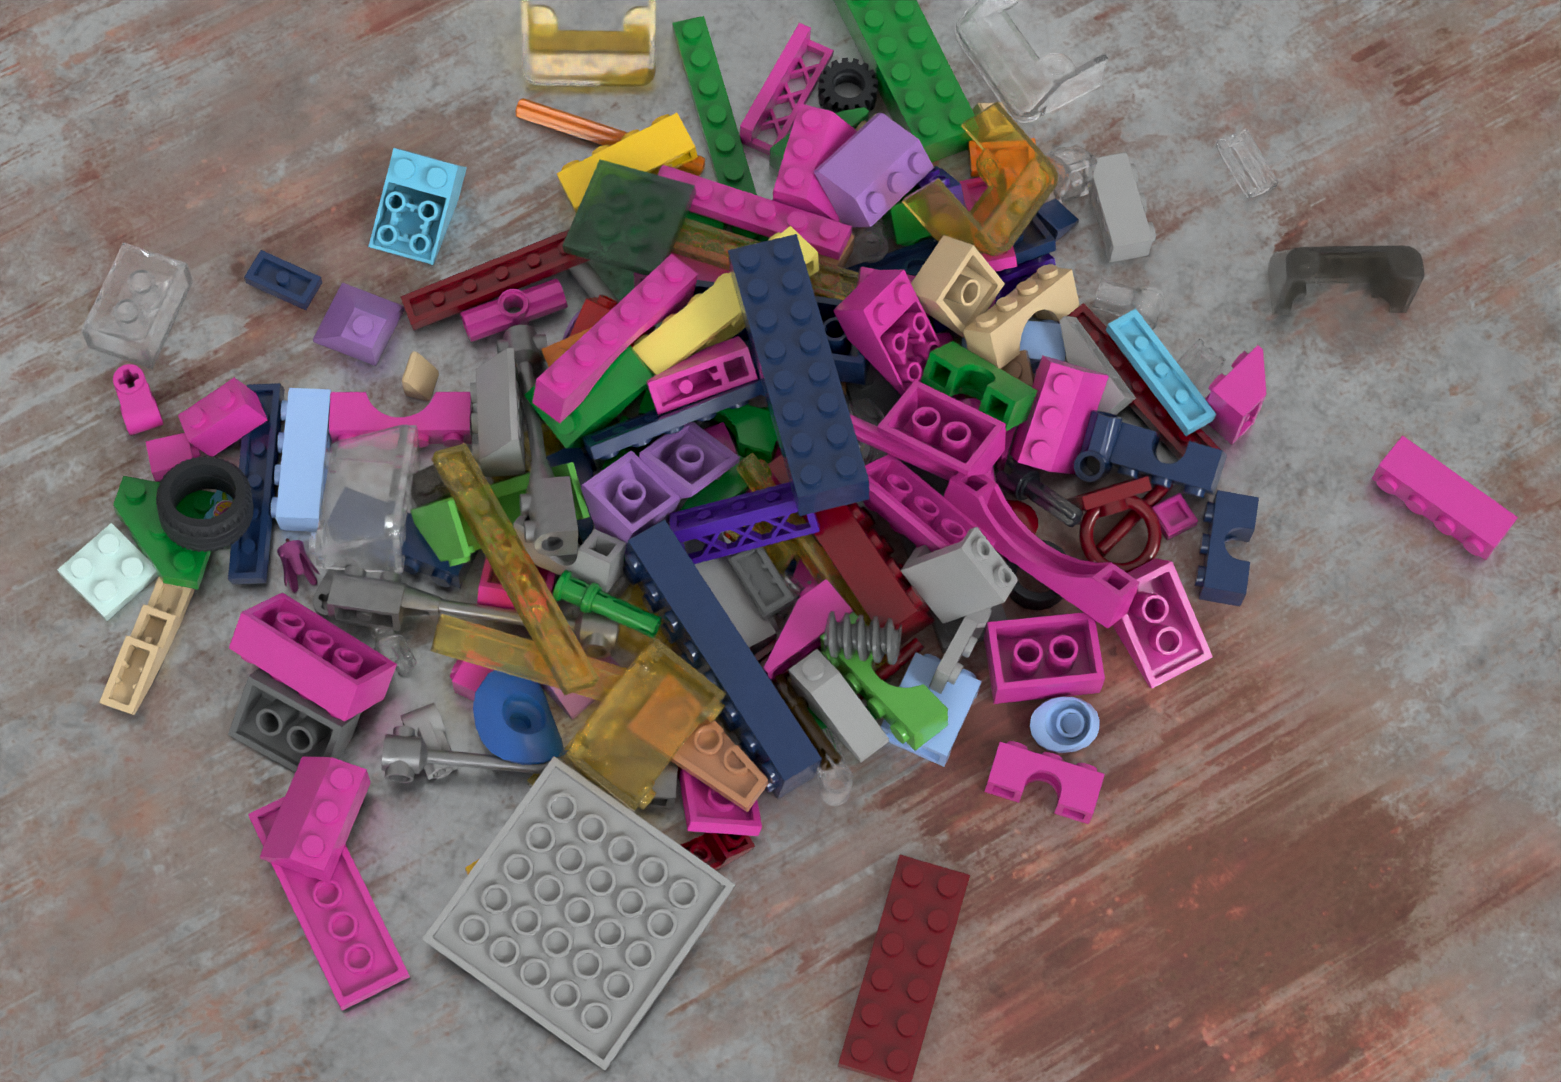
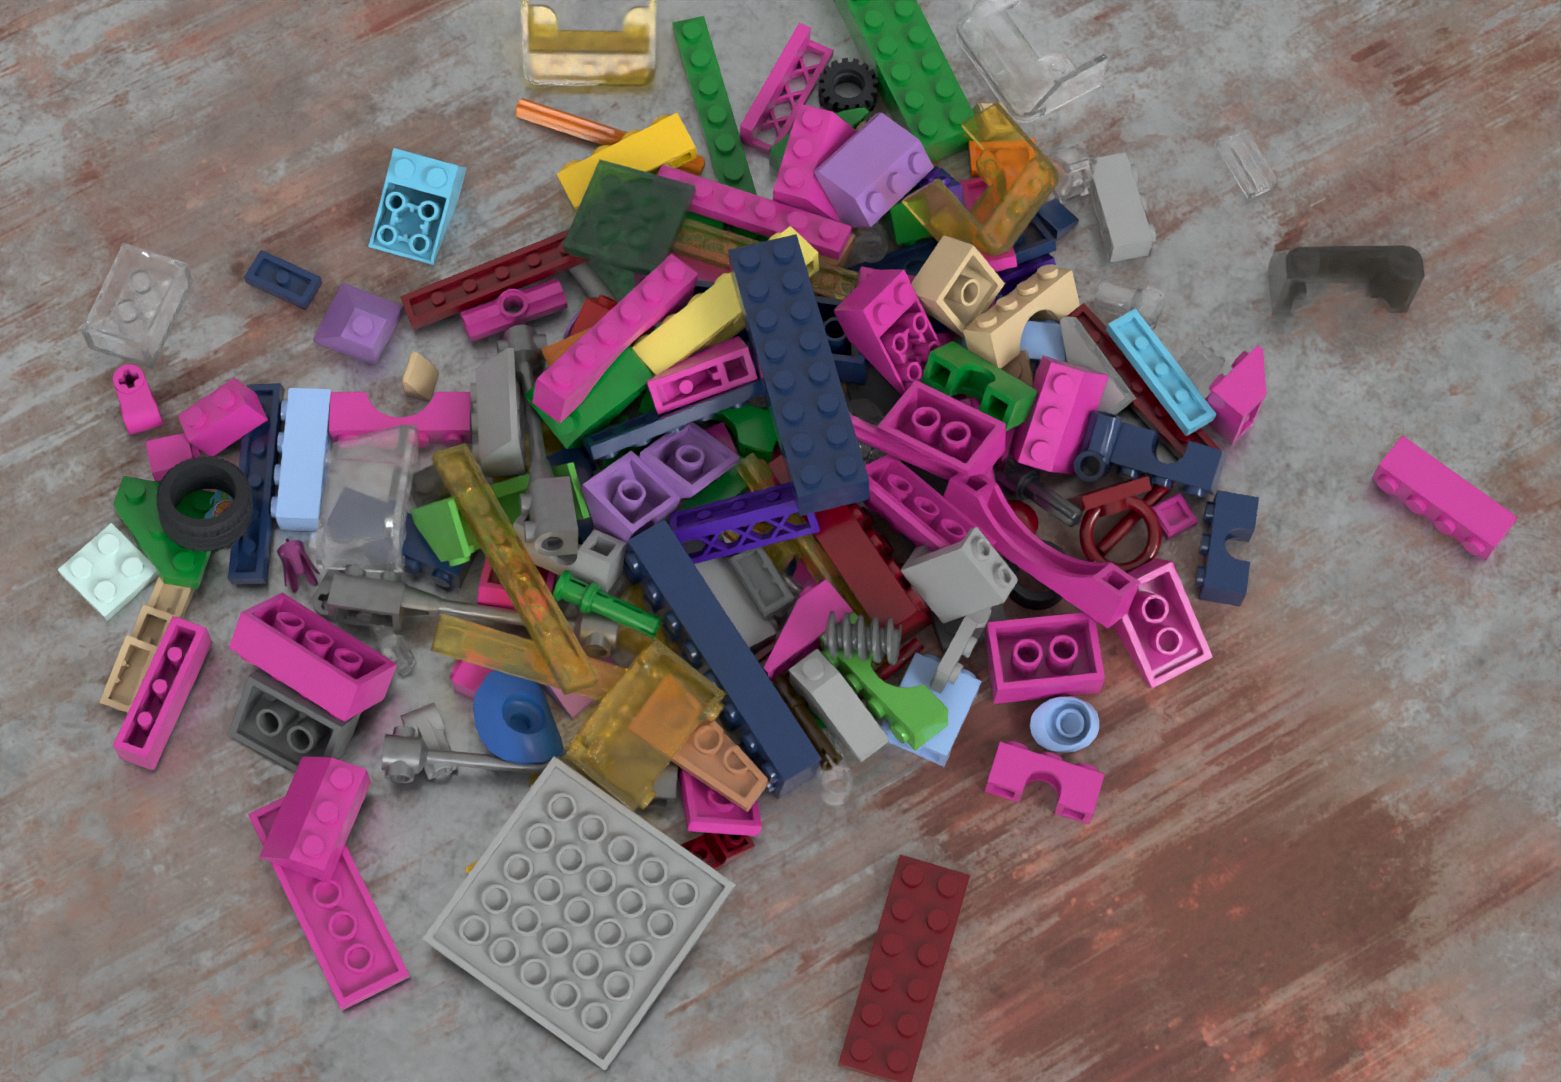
(163, 693): none -> dark pink brick

